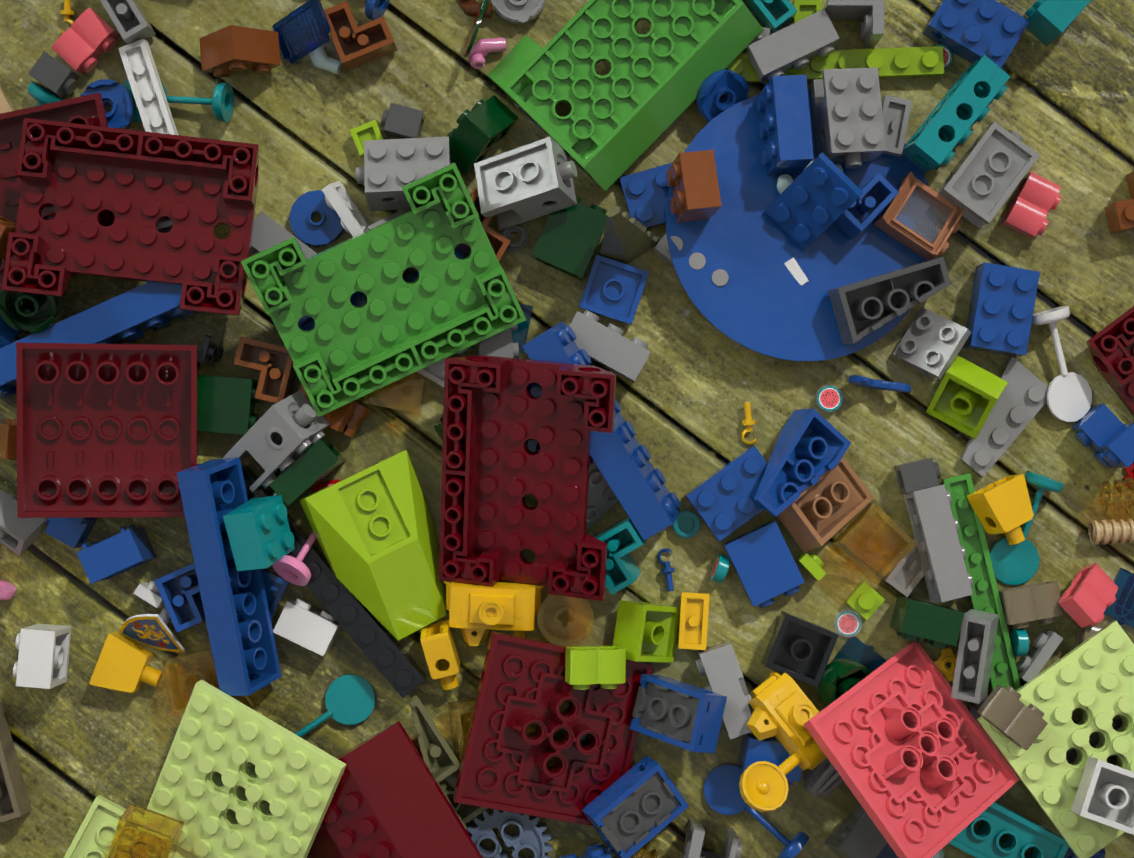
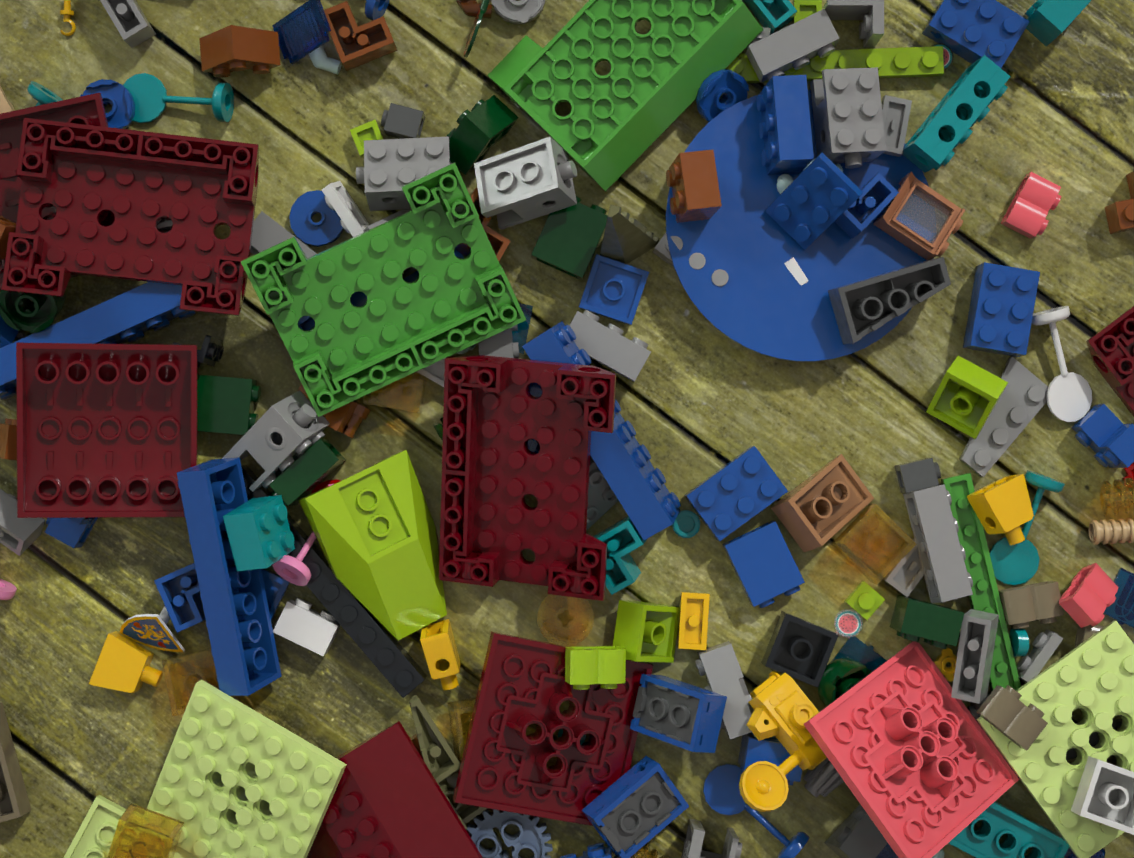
(42, 656): white brick -> none
(54, 75): dark grey brick -> none
(85, 41): coral brick -> none
(116, 554): blue container -> none
(147, 88): white plate -> none
(149, 593): white plate -> none
(275, 367): dark orange brick -> none
(347, 701): teal piece -> none
(483, 48): bright pink arm -> none
(492, 608): yellow piece -> none
(519, 229): dark grey plate -> none
(647, 195): blue plate -> none
(667, 570): blue hand -> none
(719, 568): teal tile -> none
(748, 422): yellow hand -> none
(801, 455): blue wedge -> none
(812, 565): lime plate -> none
(828, 398): tile -> none
(879, 384): blue piece -> none
(931, 344): light grey plate -> none
(988, 174): light grey torso -> none

